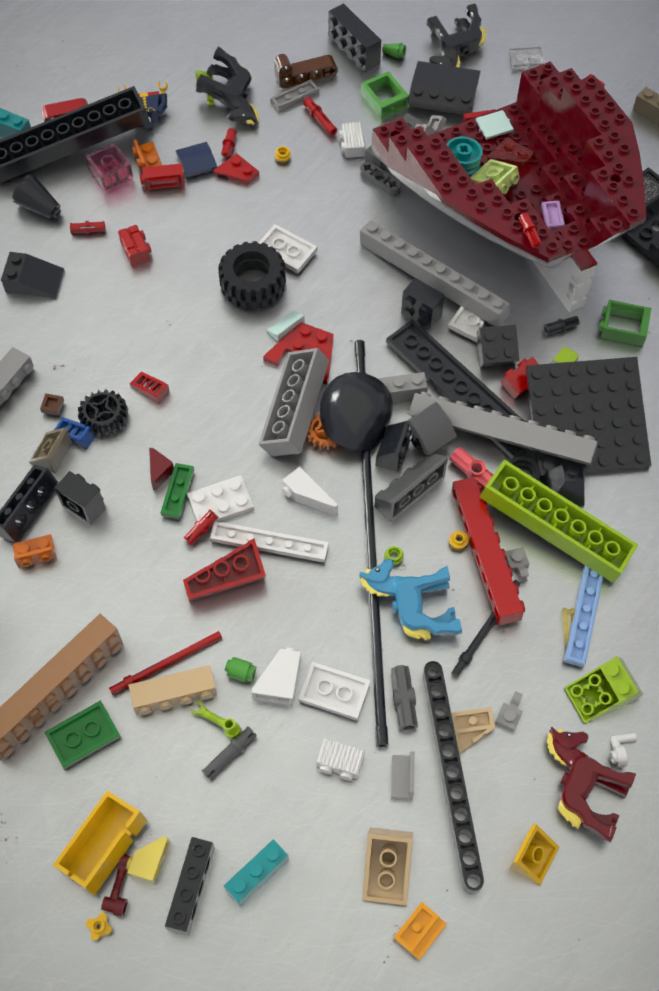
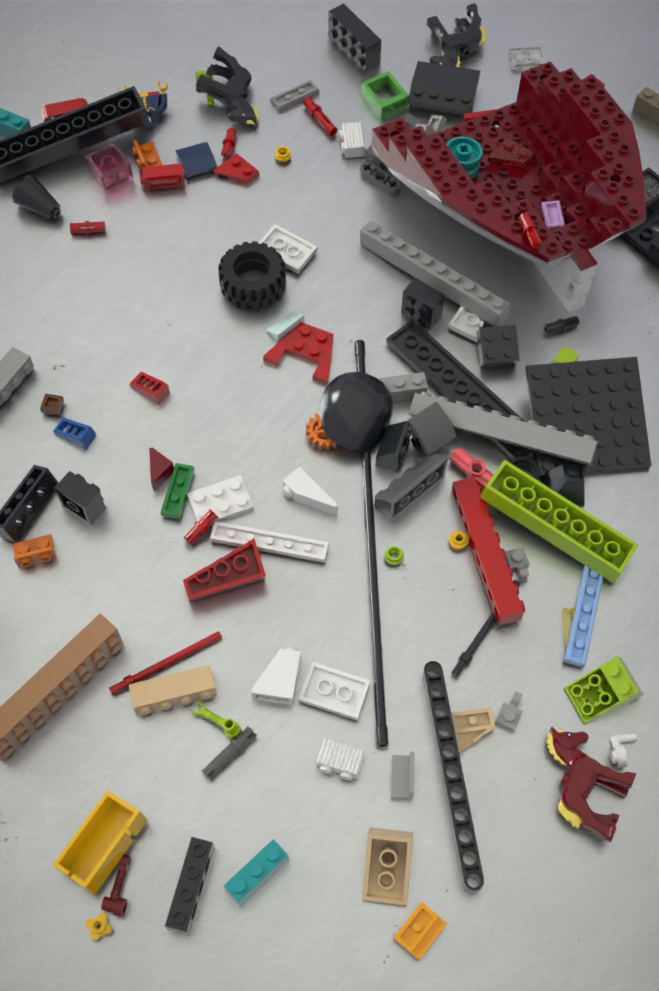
(31, 276): black slope -> none
(52, 449): dark tan slope -> none
(82, 734): green plate -> none
(105, 418): black gear -> none
(134, 245): red brick -> none
(148, 861): light yellow slope -> none
(240, 669): bright green brick -> none
(294, 402): light grey brick -> none
(300, 72): reddish brown beam -> none
(396, 50): bright green cone -> none
(404, 697): dark grey piece -> none
(408, 599): dark azure animal -> none
(494, 124): light aqua piece -> none
(501, 173): yellowish green plate -> none
(516, 380): red brick -> none
(535, 855): yellow slope -> none
(628, 311): bright green window -> none

